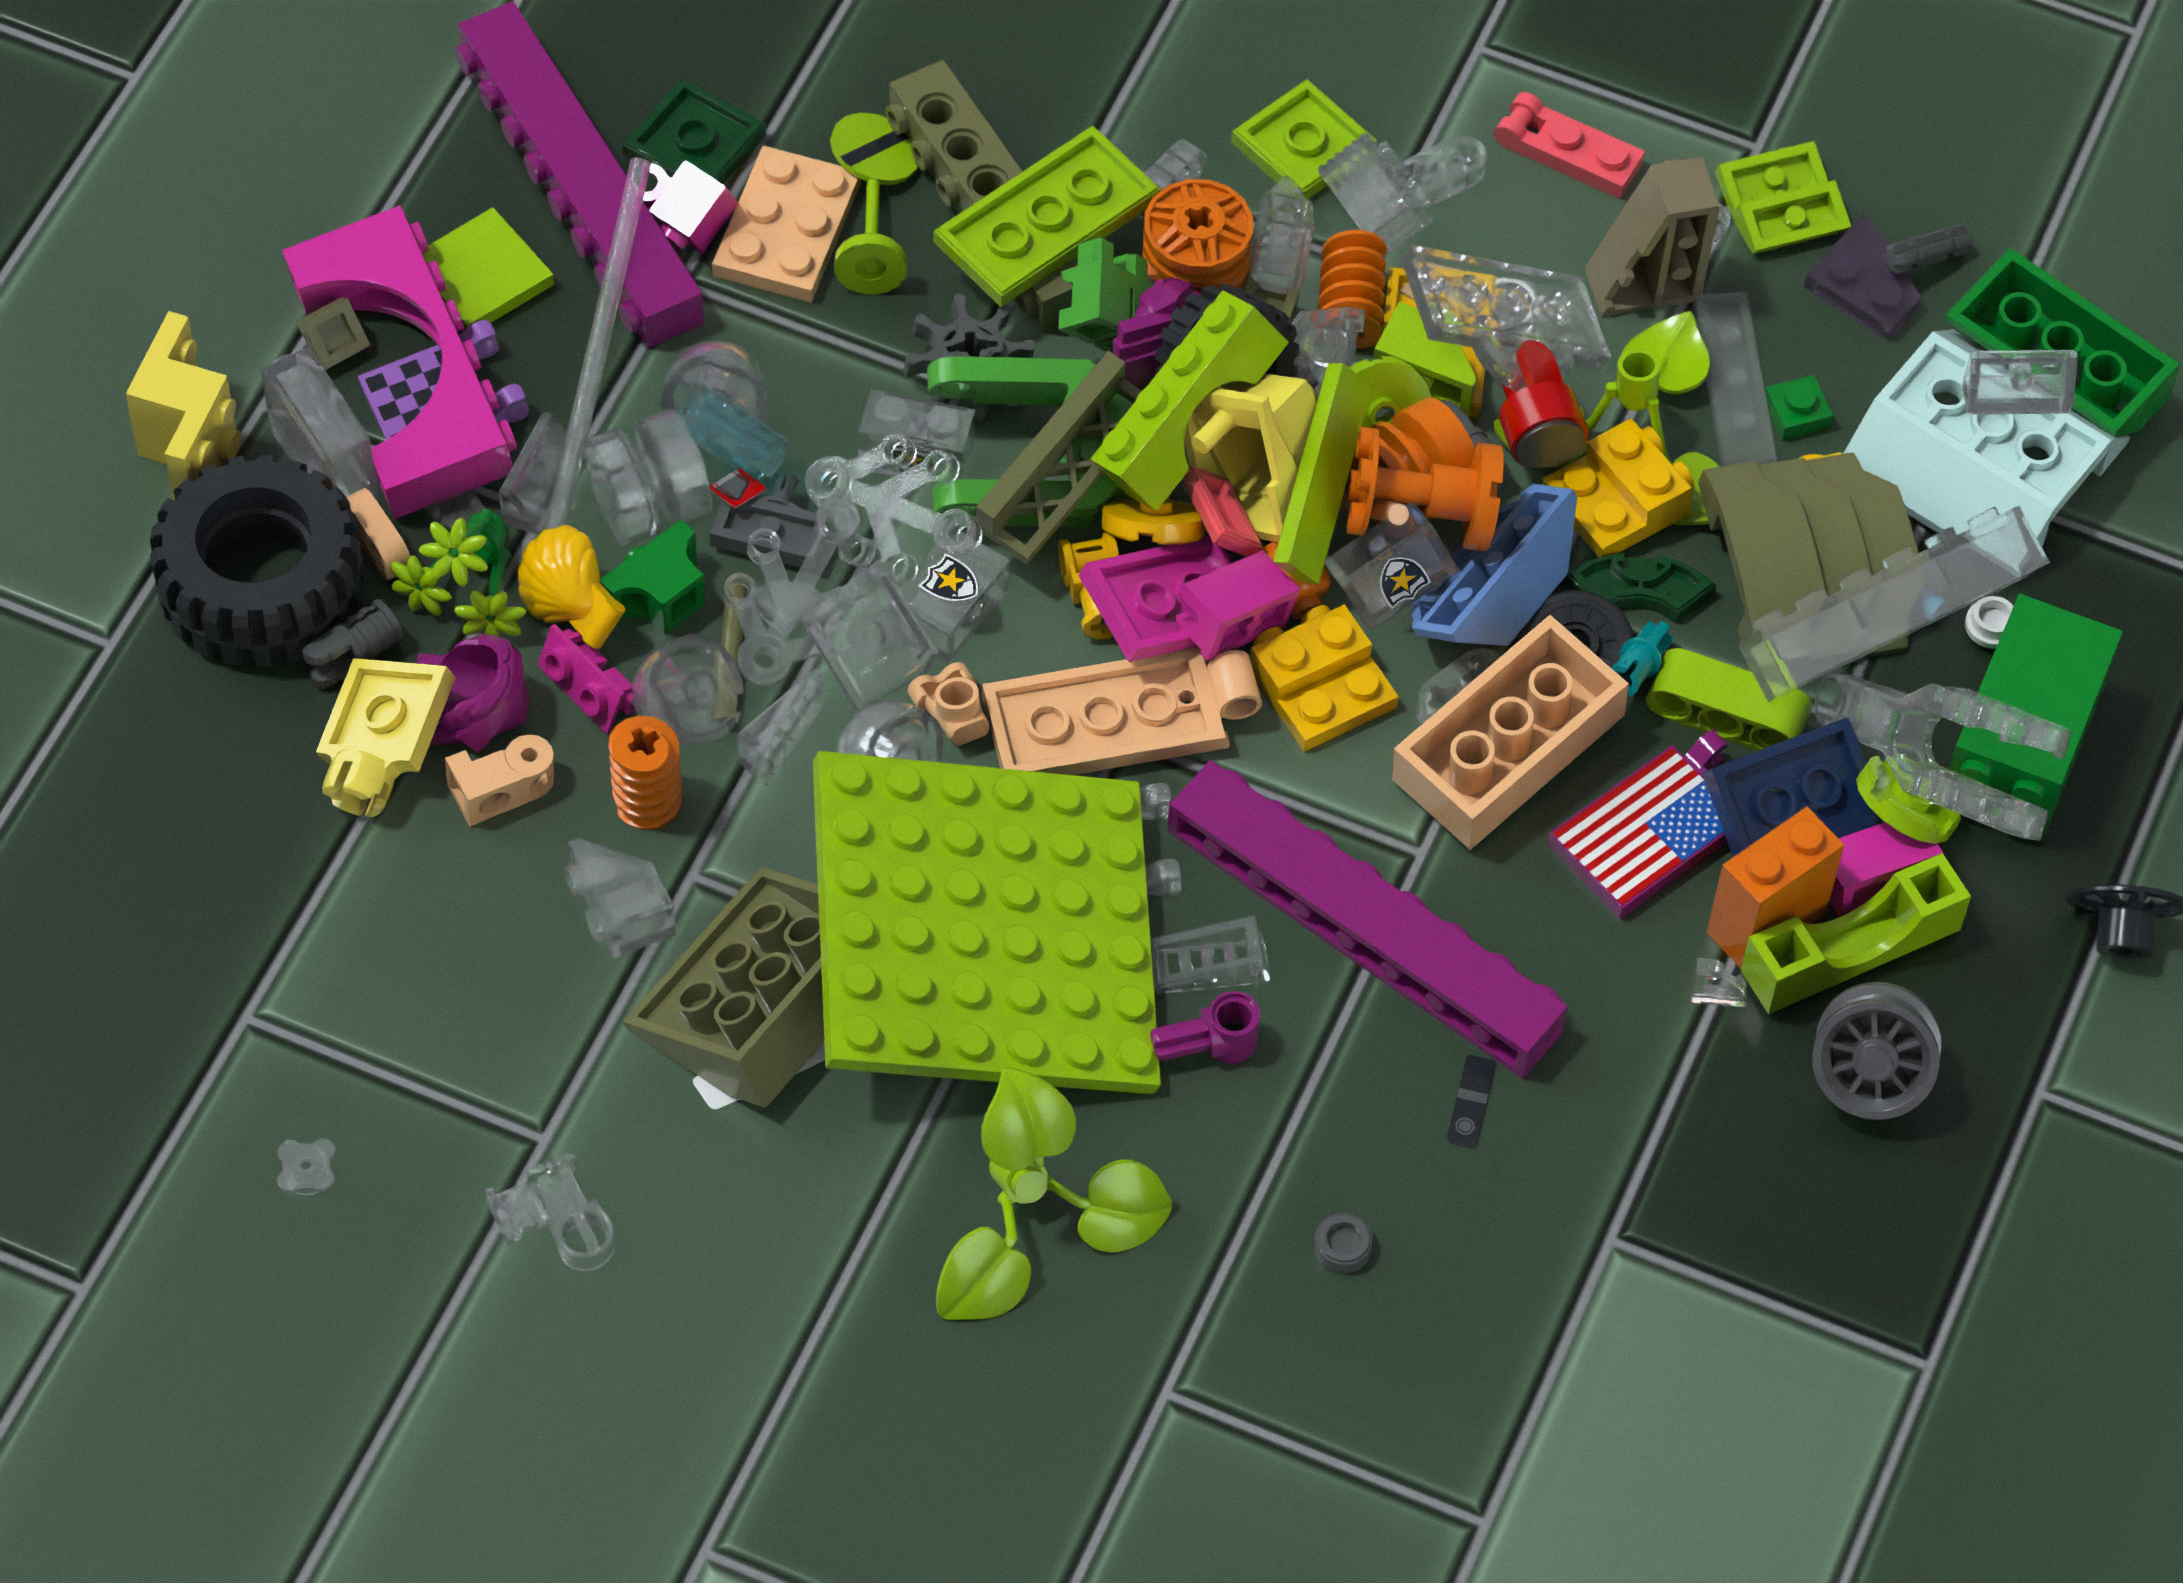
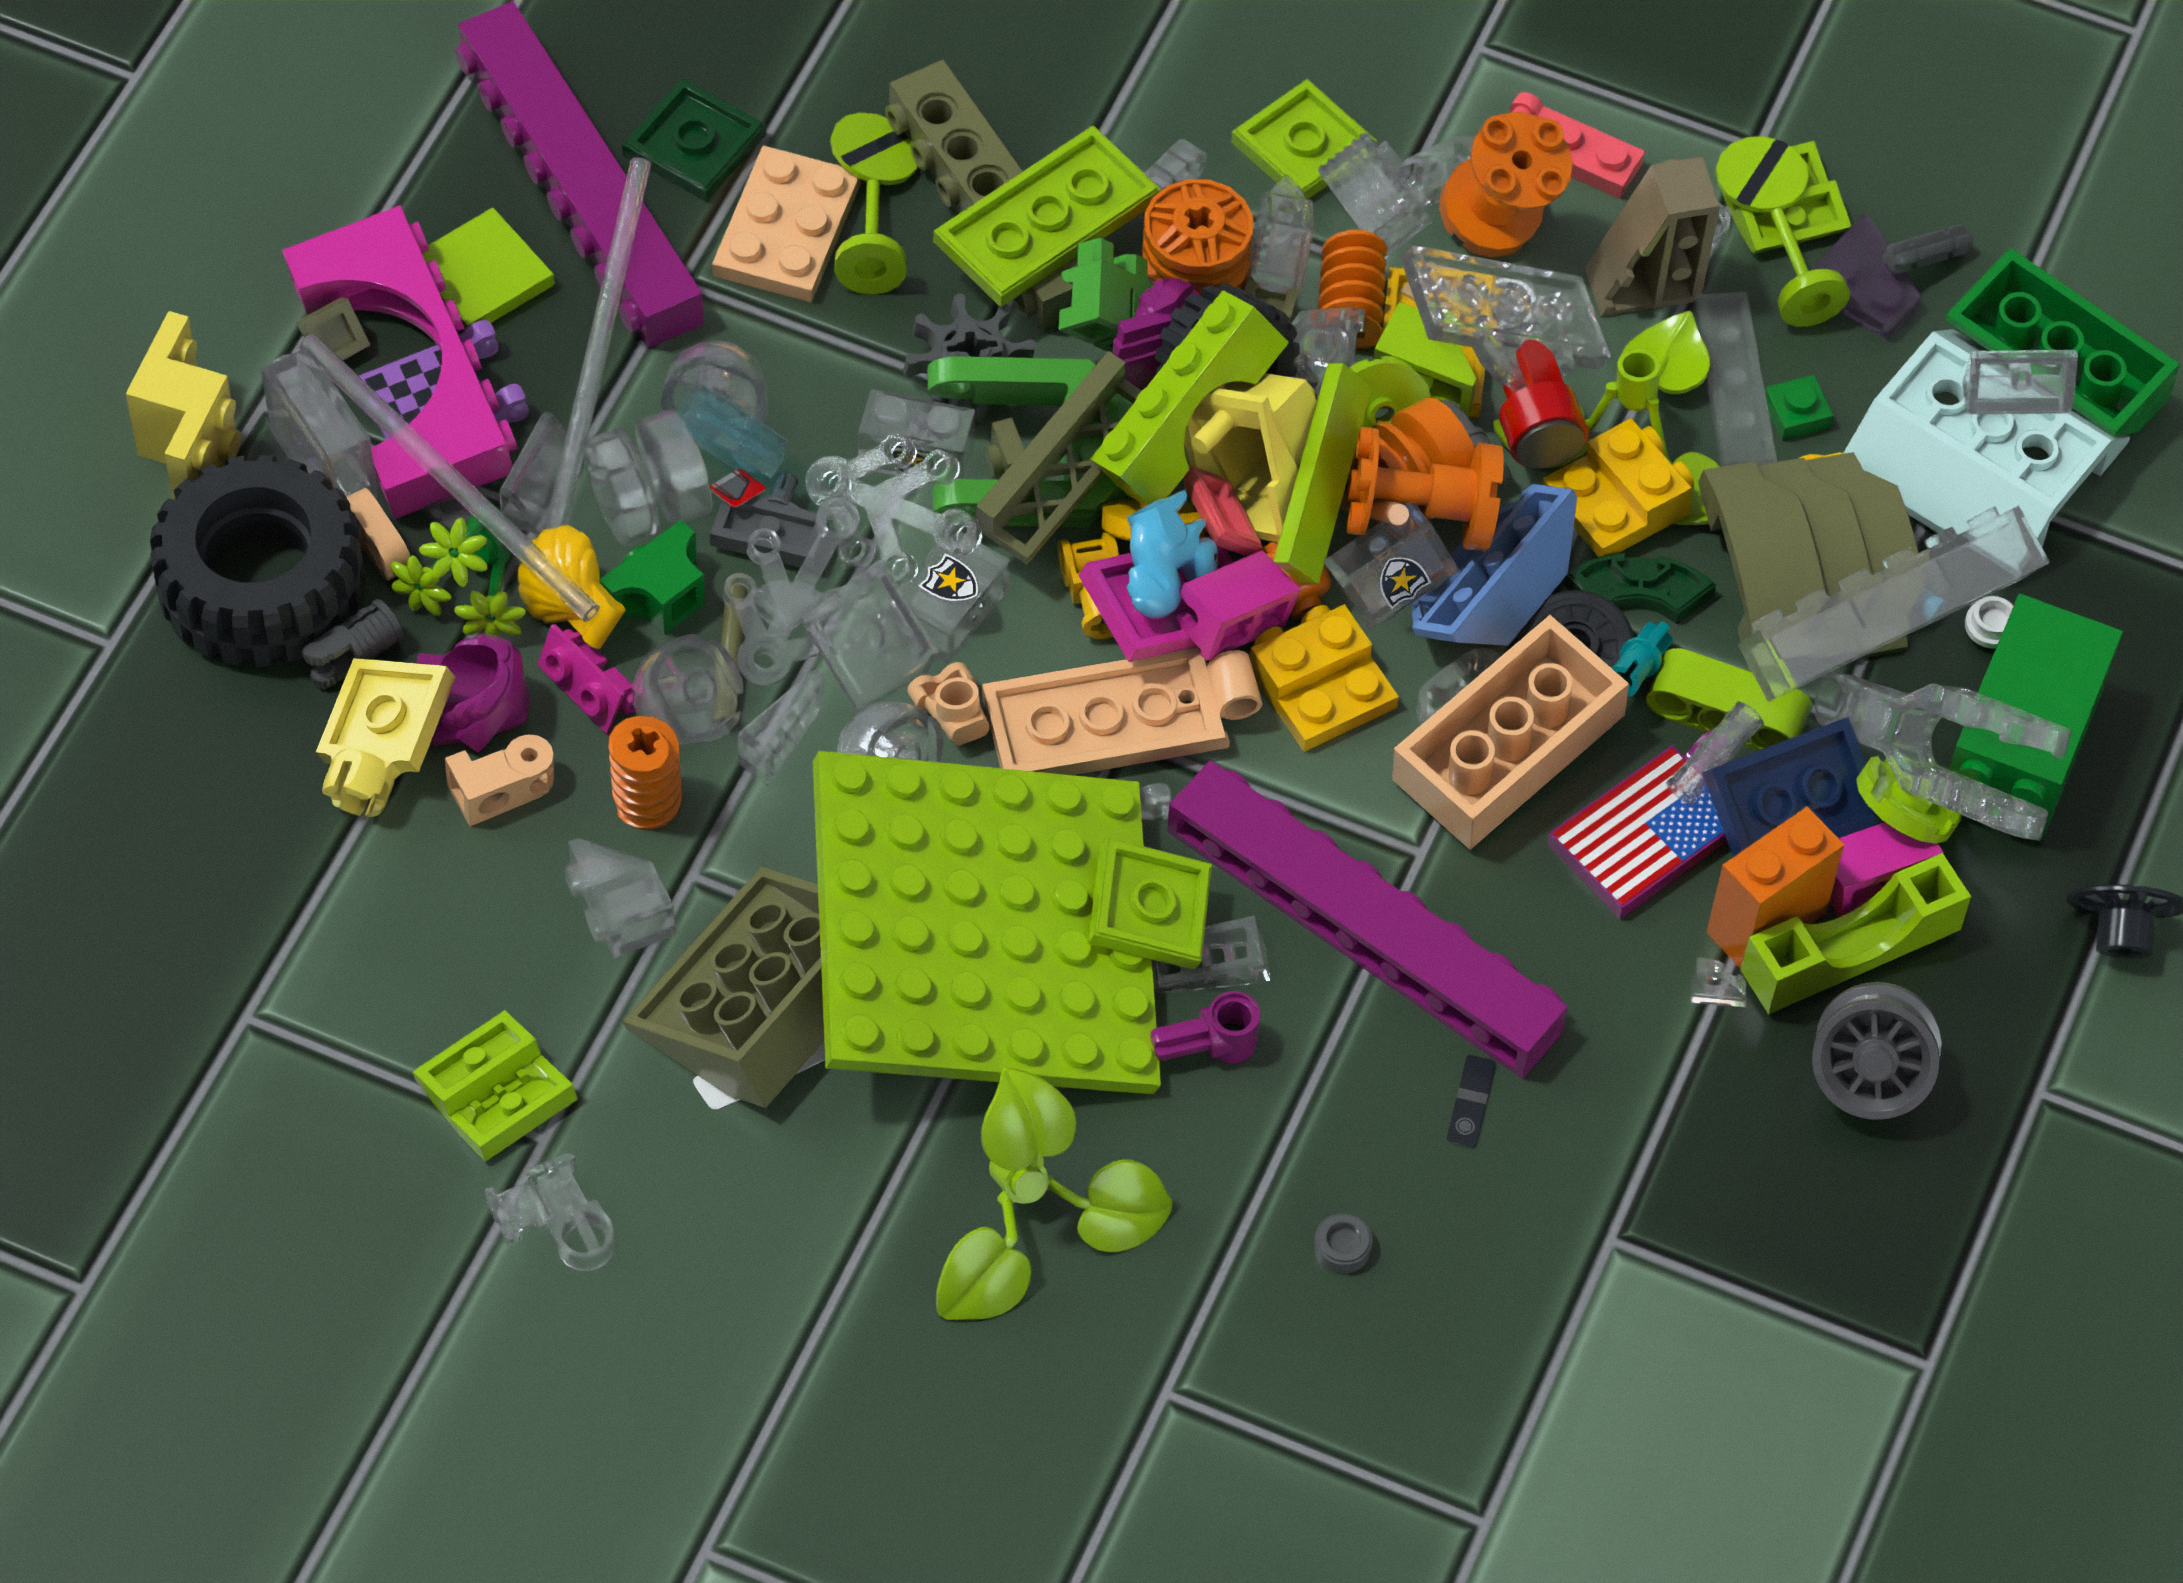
(310, 1180): clear plate -> none
(452, 480): none -> clear piece
(495, 1085): none -> lime slope
(689, 206): brick -> none
(1004, 447): none -> olive plate
(1150, 903): none -> lime tile
(1160, 547): none -> medium azure animal
(1502, 189): none -> orange piece
(1714, 750): none -> clear pin
(1769, 177): none -> lime piece

